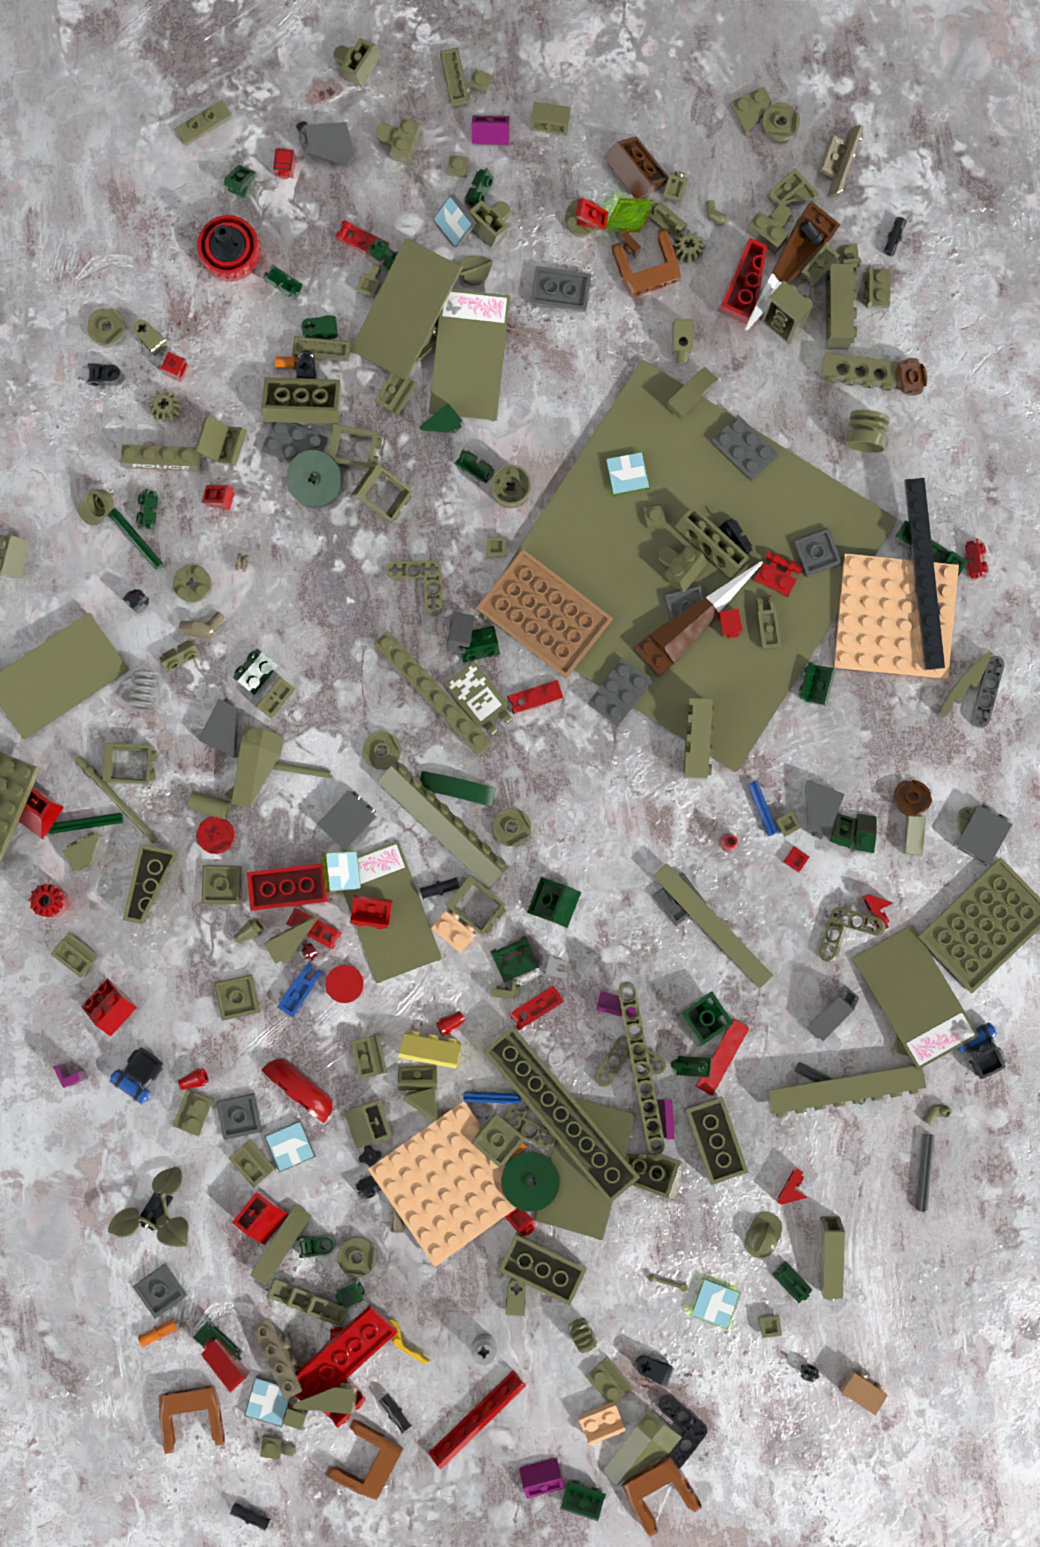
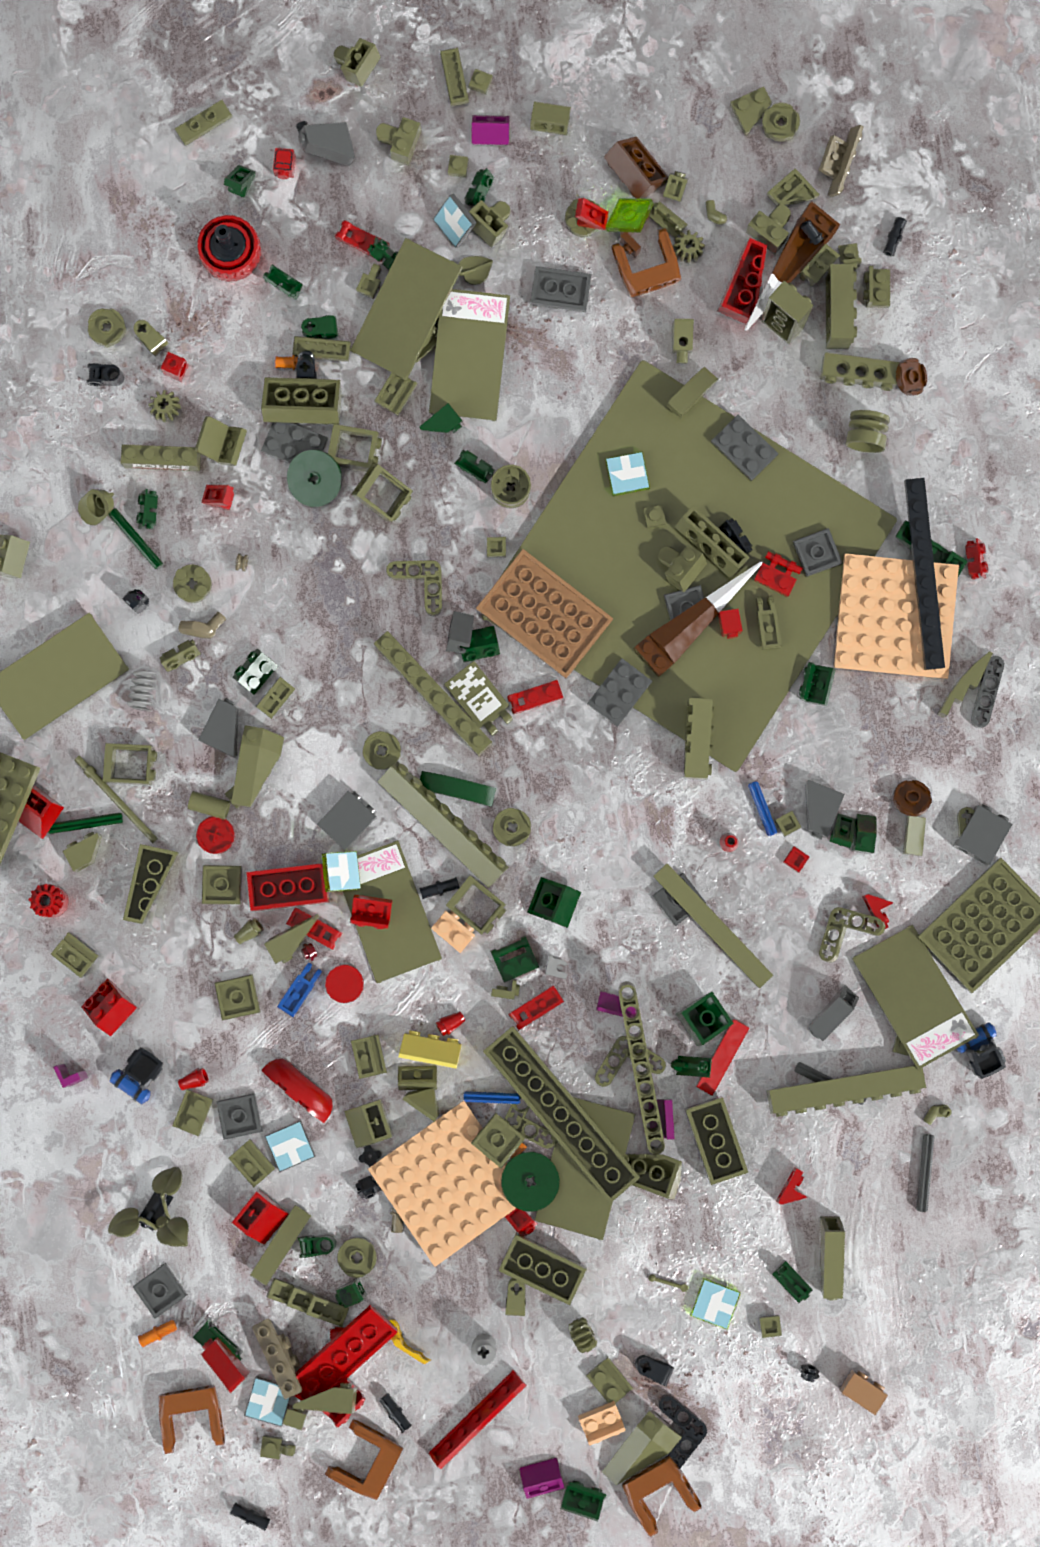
(302, 770): olive bar -> none
(763, 1235): olive piece -> none

